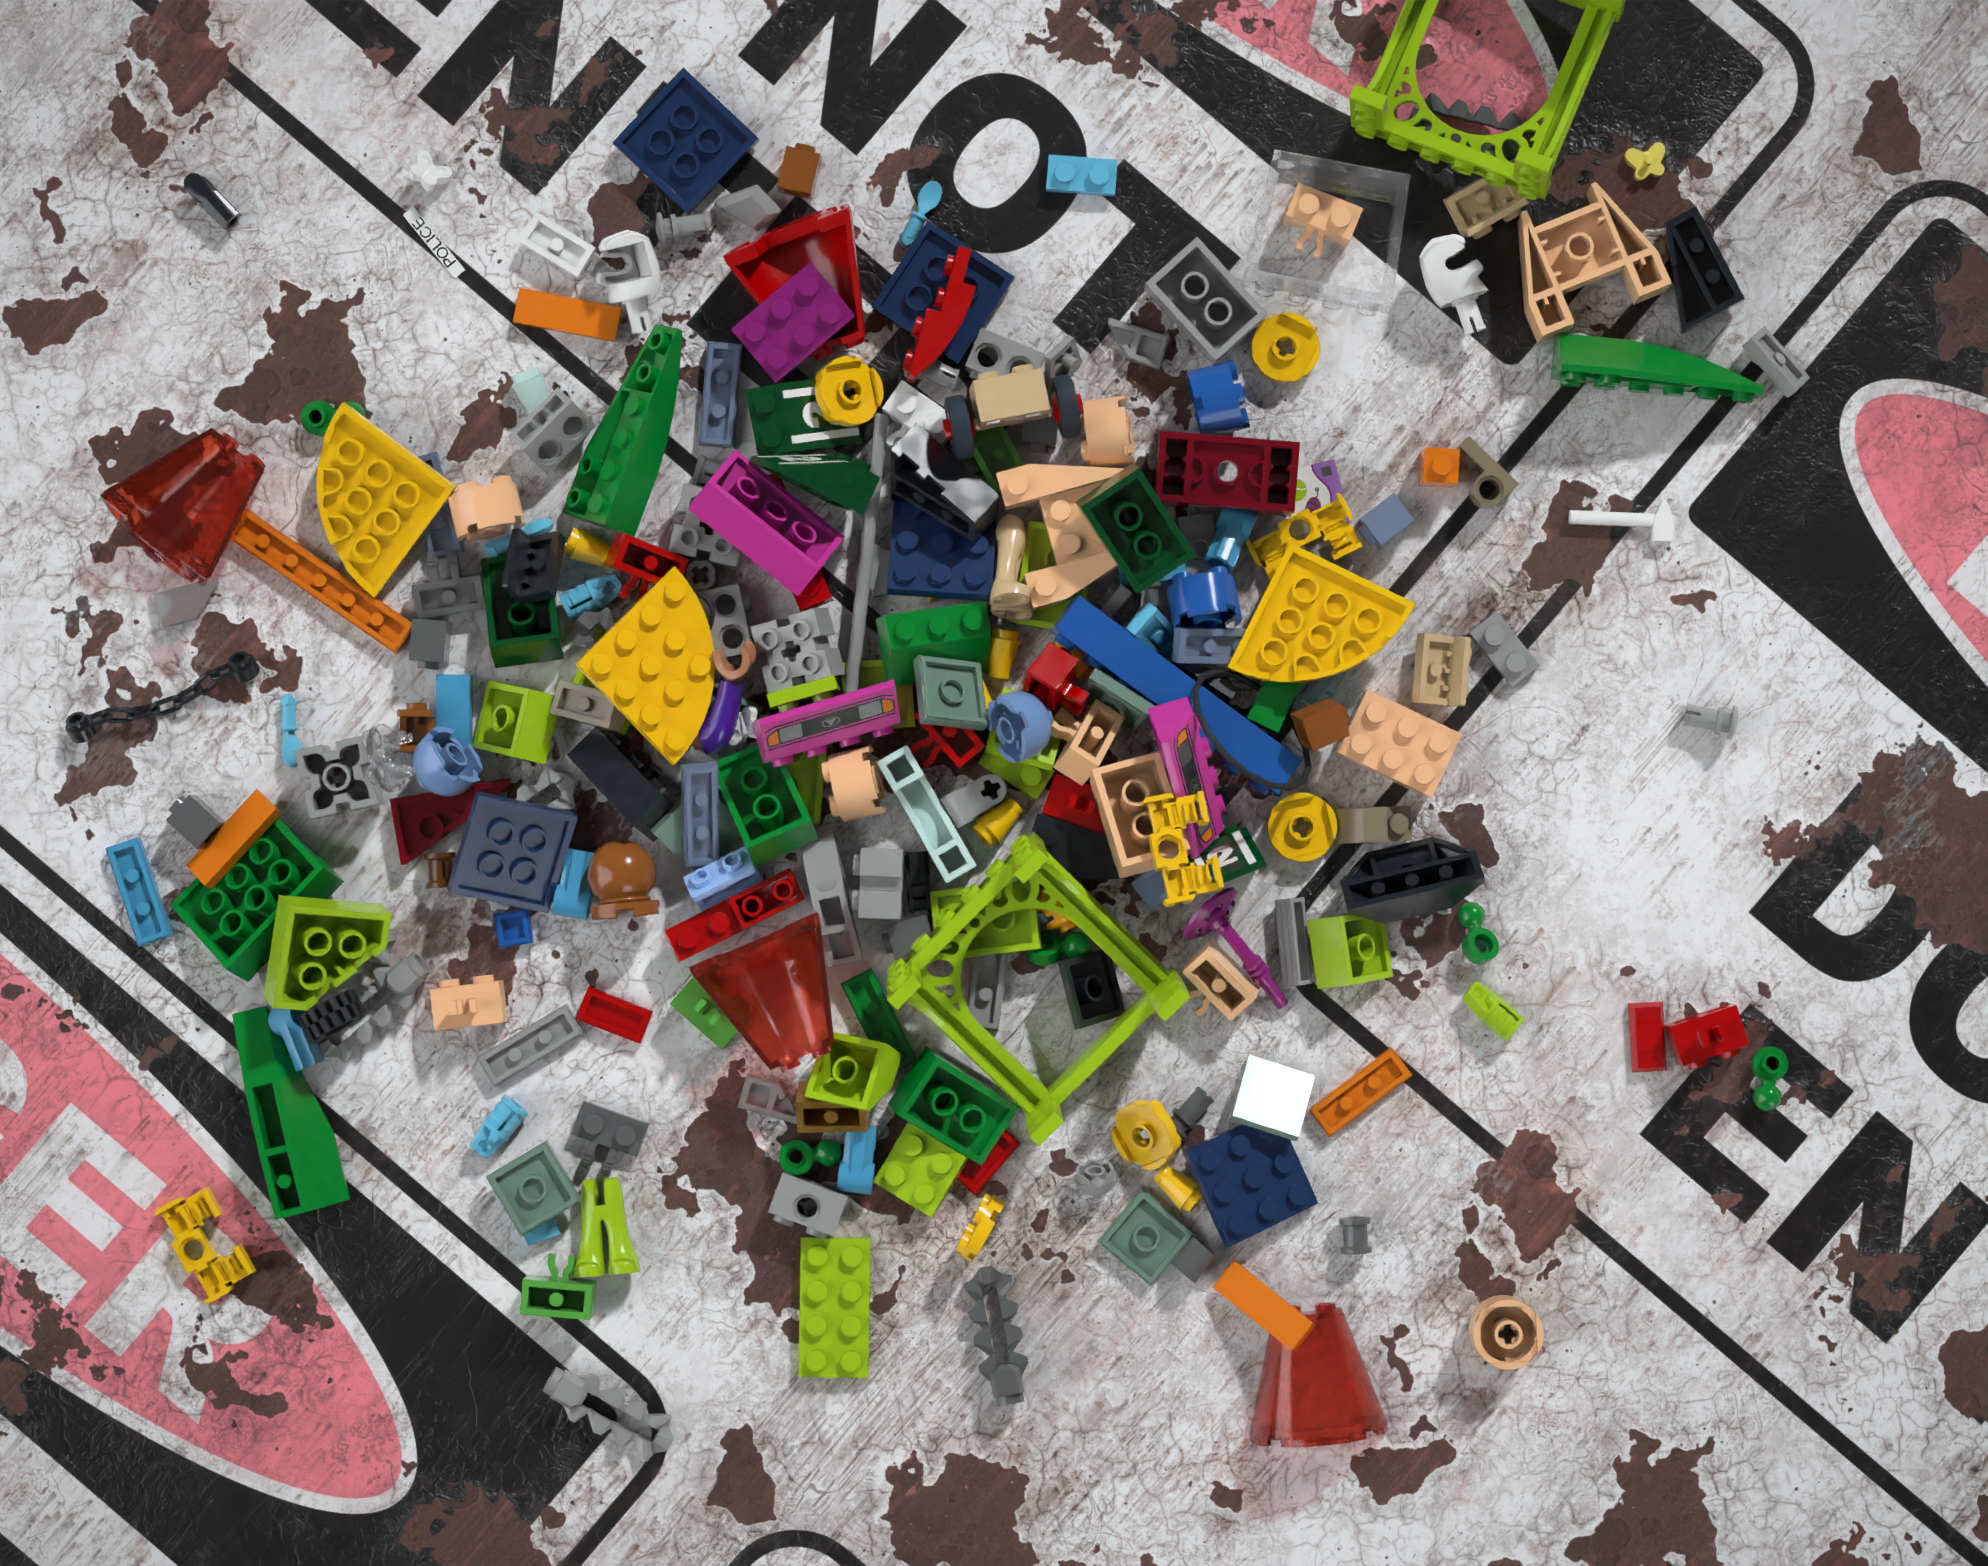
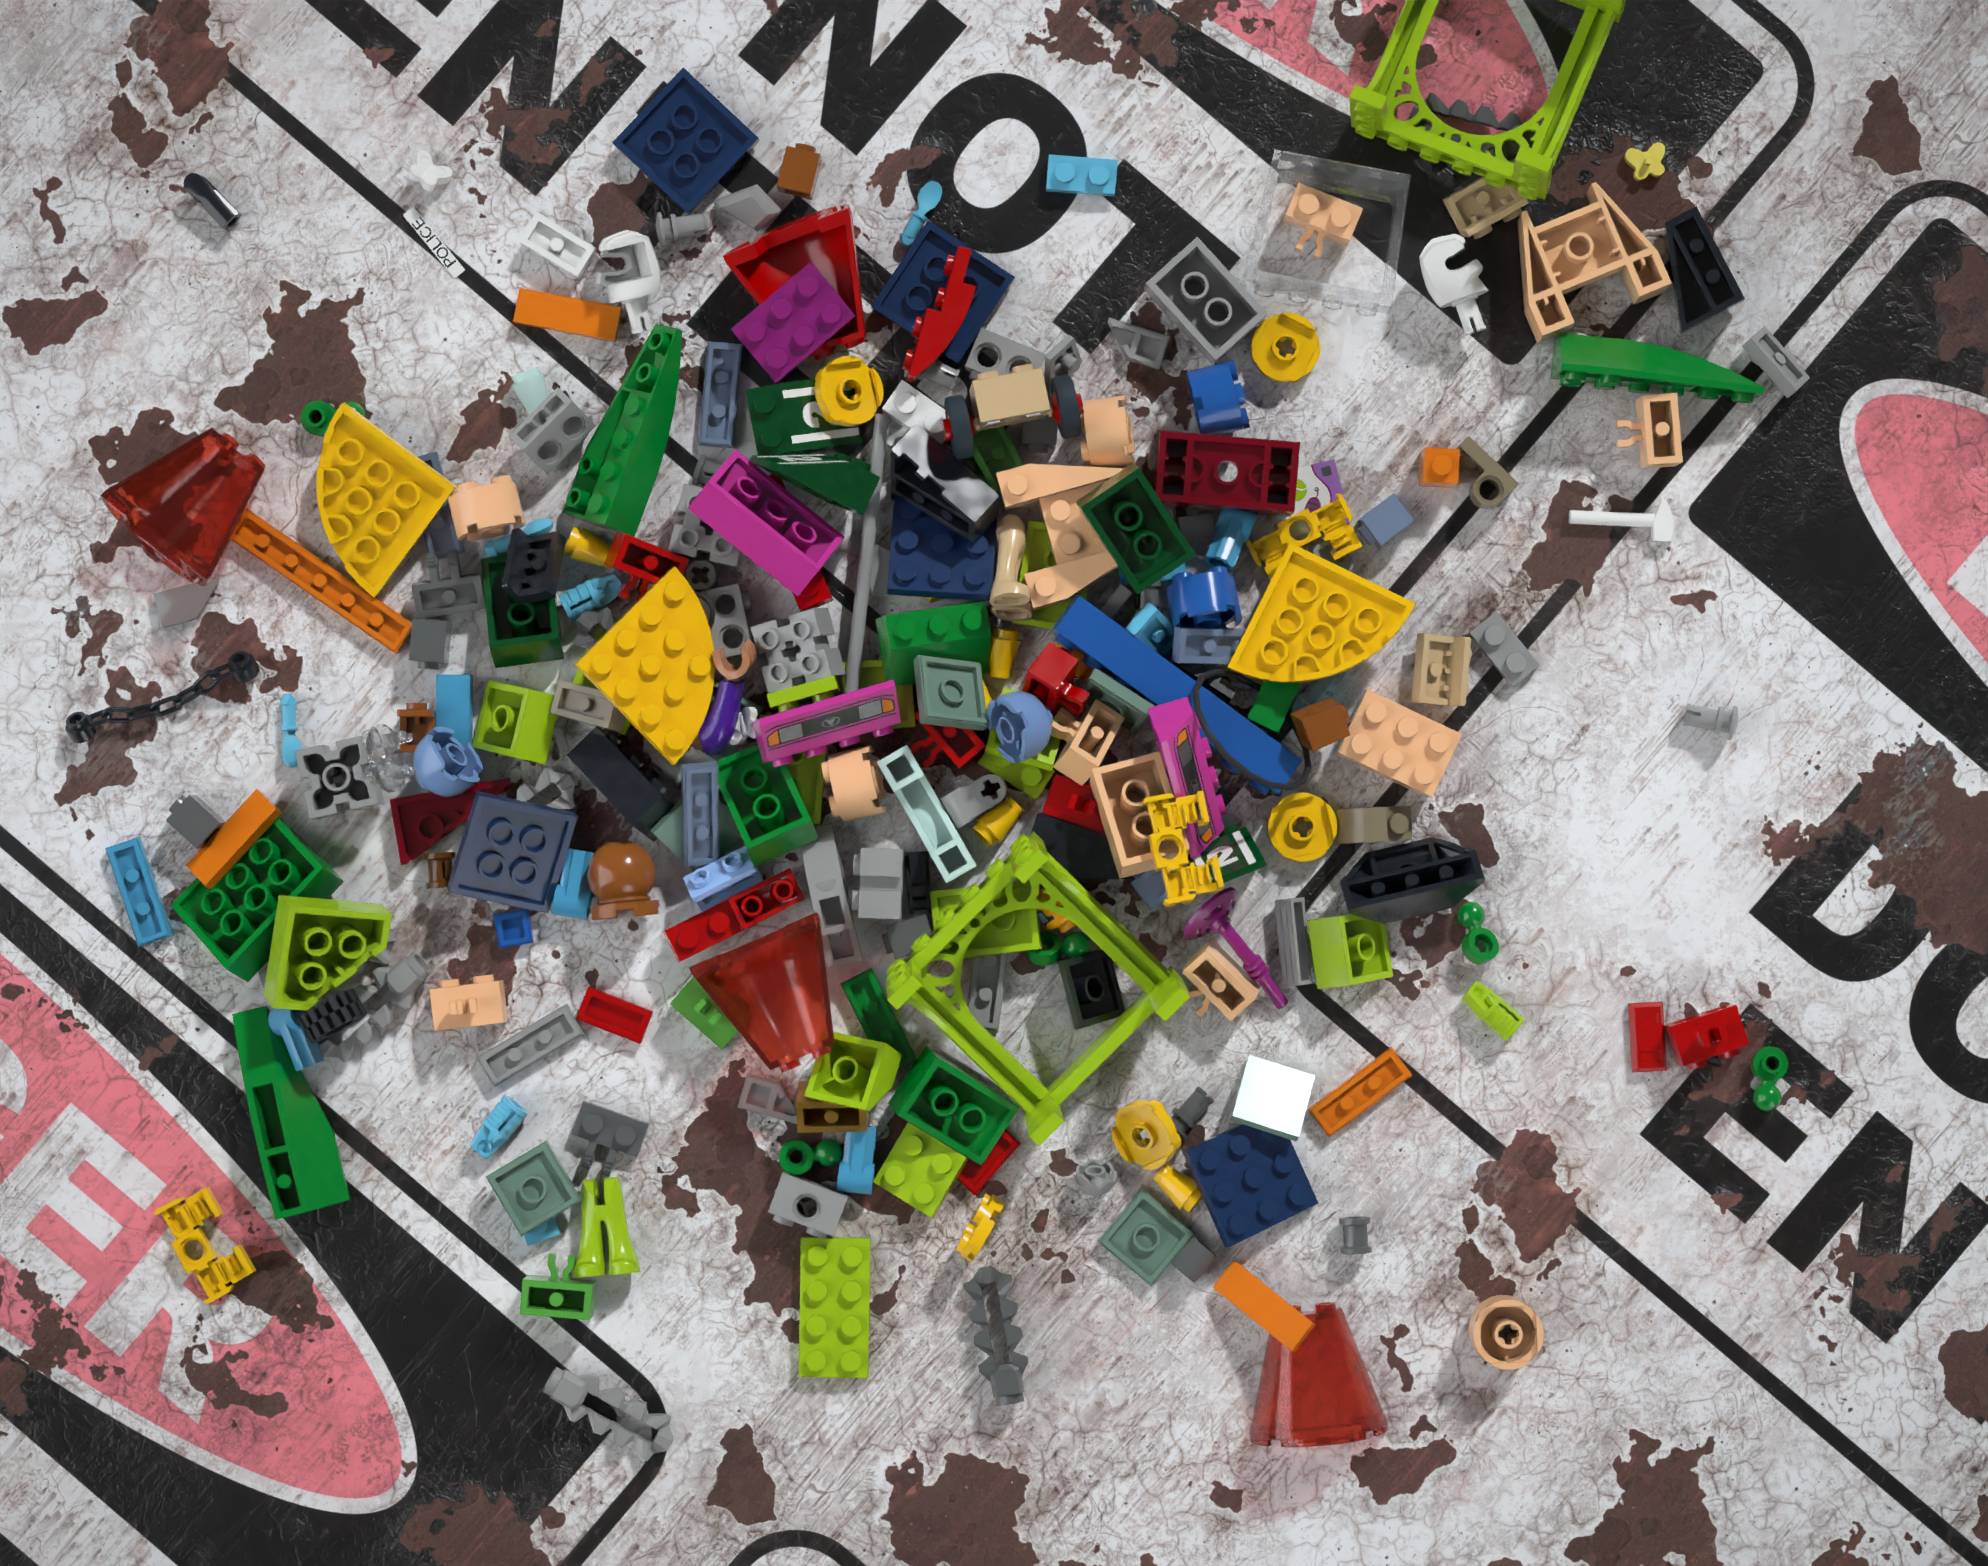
(1657, 431): none -> light nougat brick

